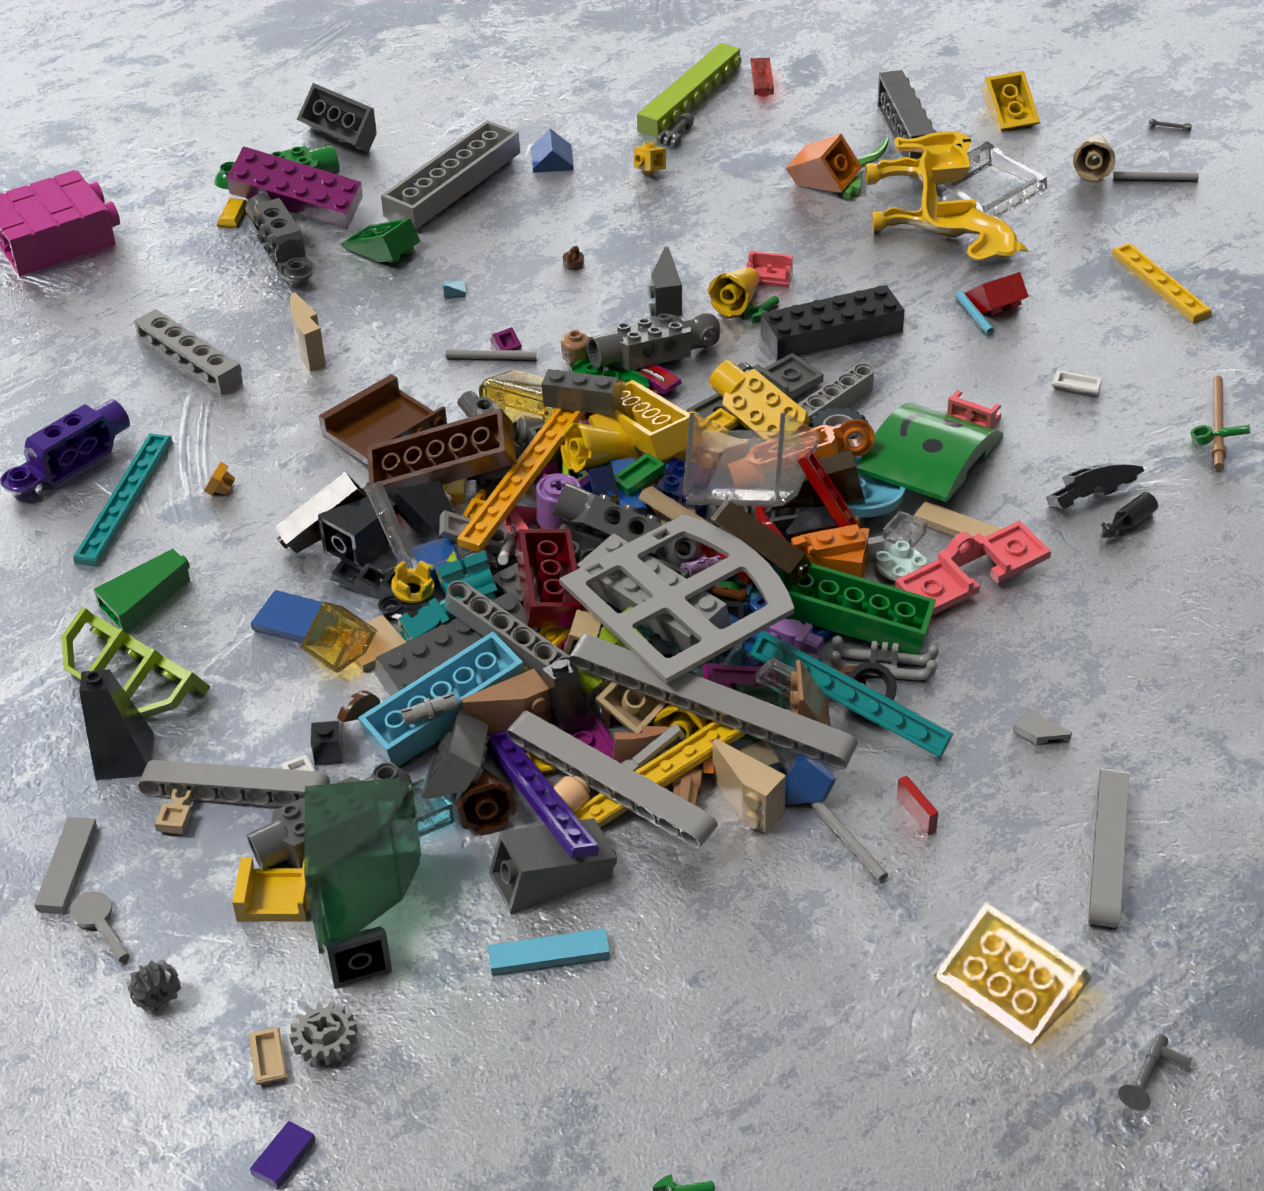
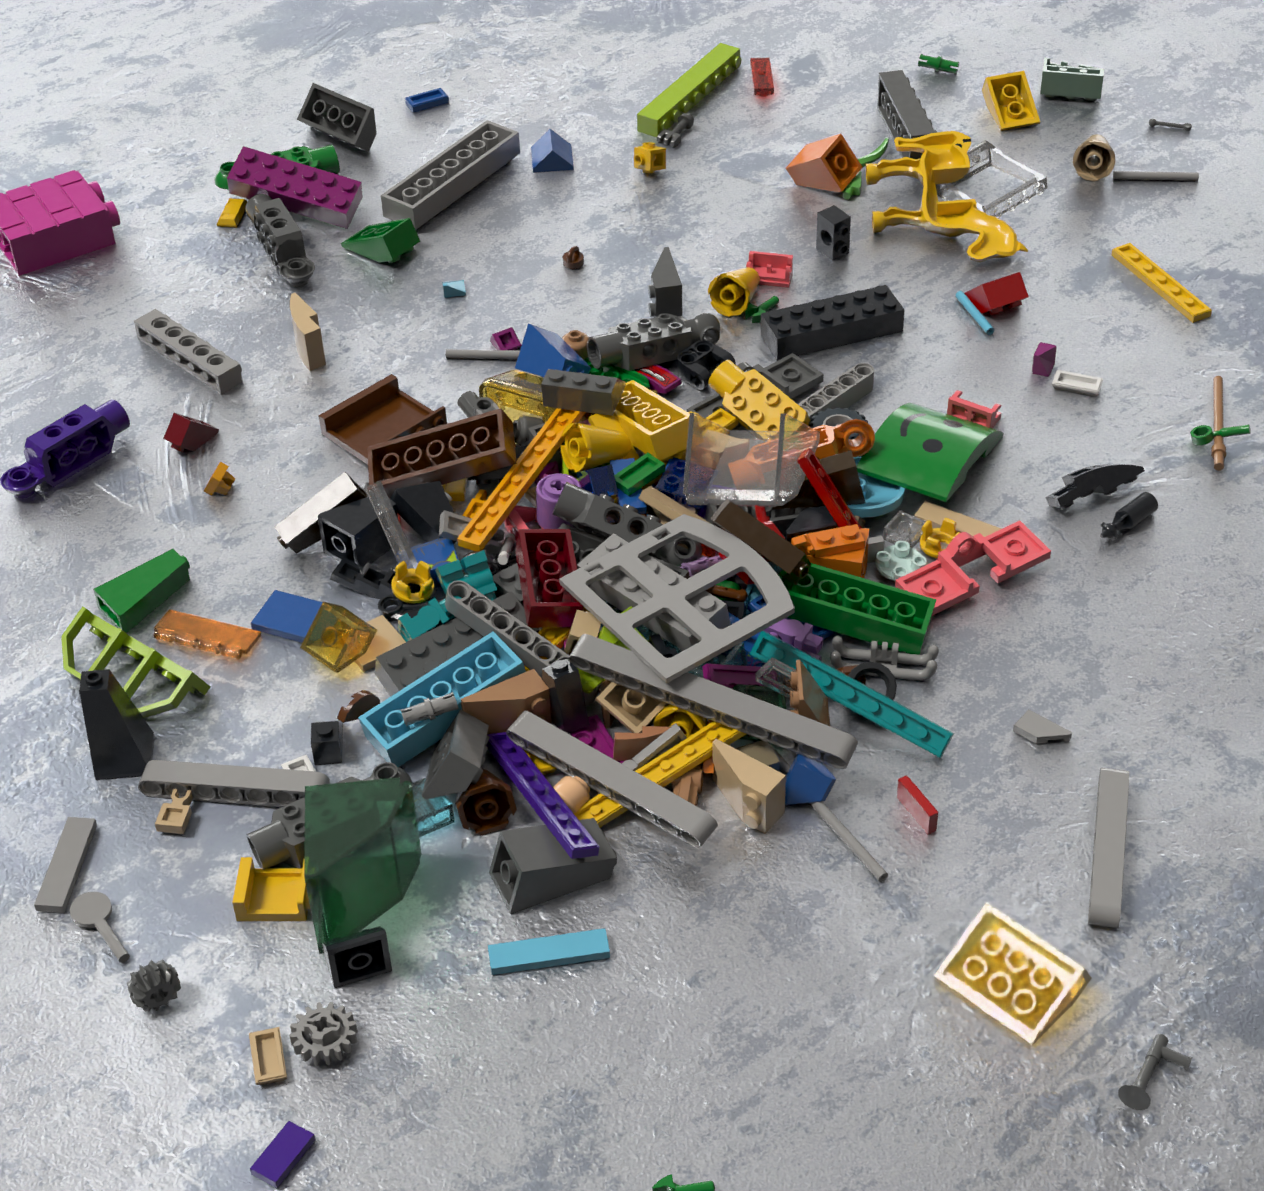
(122, 500): teal tile -> none
(188, 432): none -> dark red slope
(205, 634): none -> clear orange windscreen
(426, 100): none -> blue tile
(546, 351): none -> blue slope
(698, 360): none -> black piece
(833, 232): none -> black brick
(932, 537): none -> yellow piece
(938, 64): none -> green pin
(1044, 359): none -> magenta slope
(1071, 81): none -> sand green wedge

